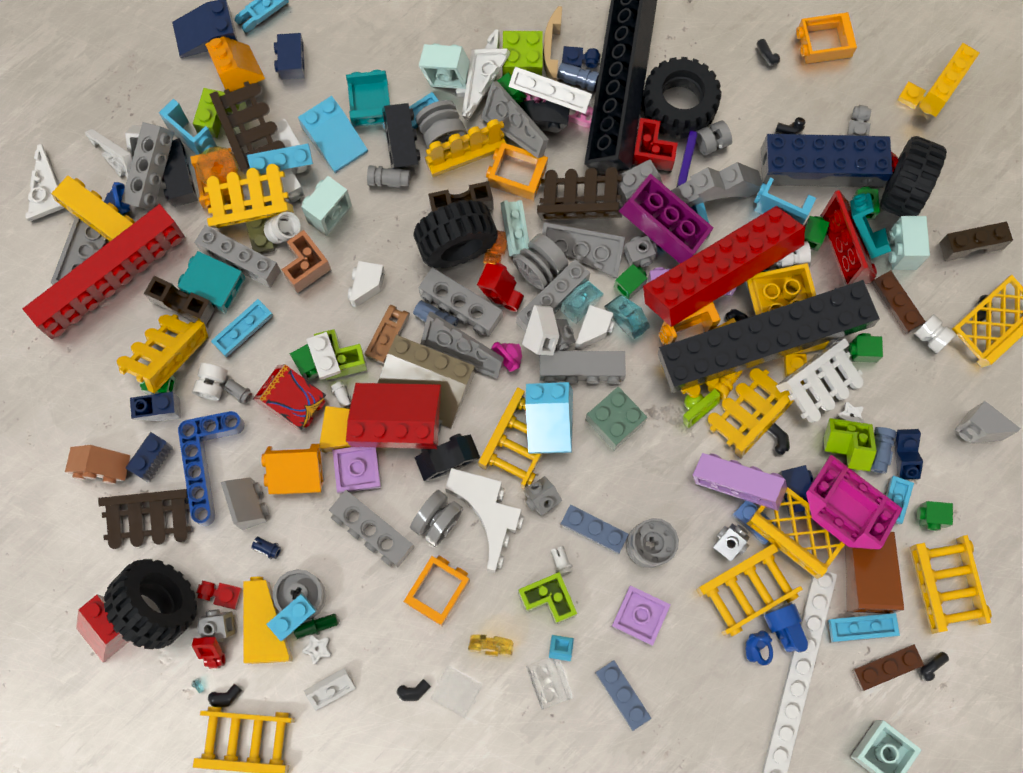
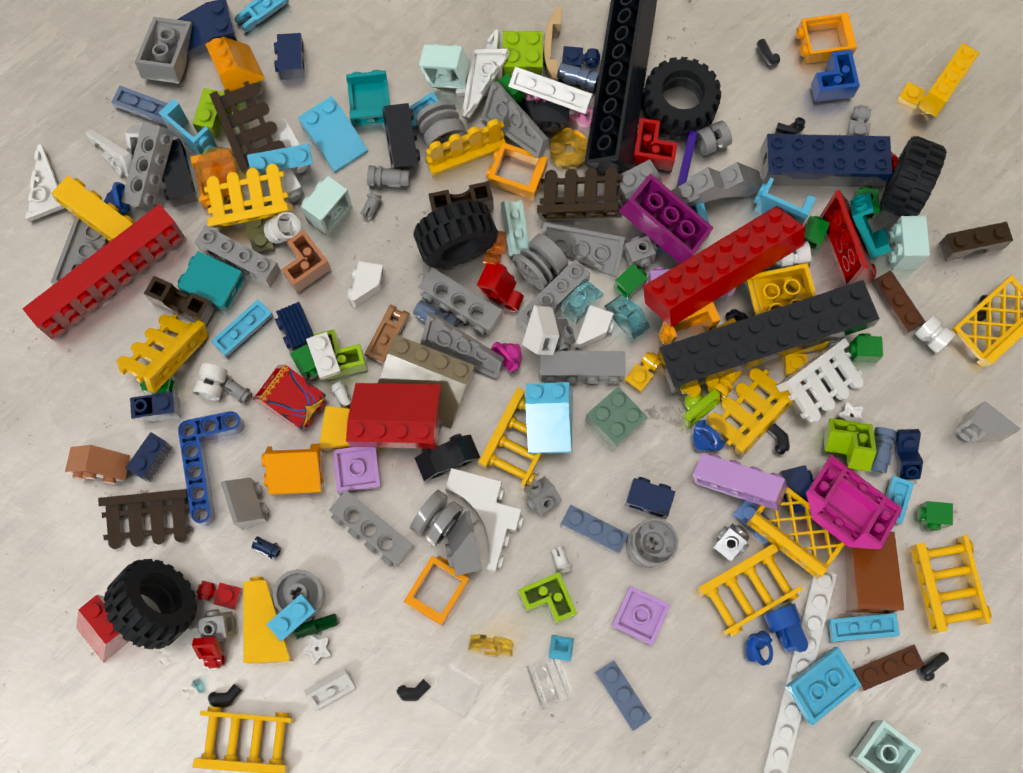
(139, 104): none -> sand blue plate
(164, 50): none -> light grey slope
(295, 326): none -> dark blue brick
(371, 204): none -> light grey pin
(462, 547): none -> light grey slope
(566, 138): none -> clear yellow plate
(640, 376): none -> yellow plate
(650, 497): none -> dark blue brick
(706, 438): none -> blue piece
(823, 685): none -> medium azure plate
(840, 79): none -> blue brick

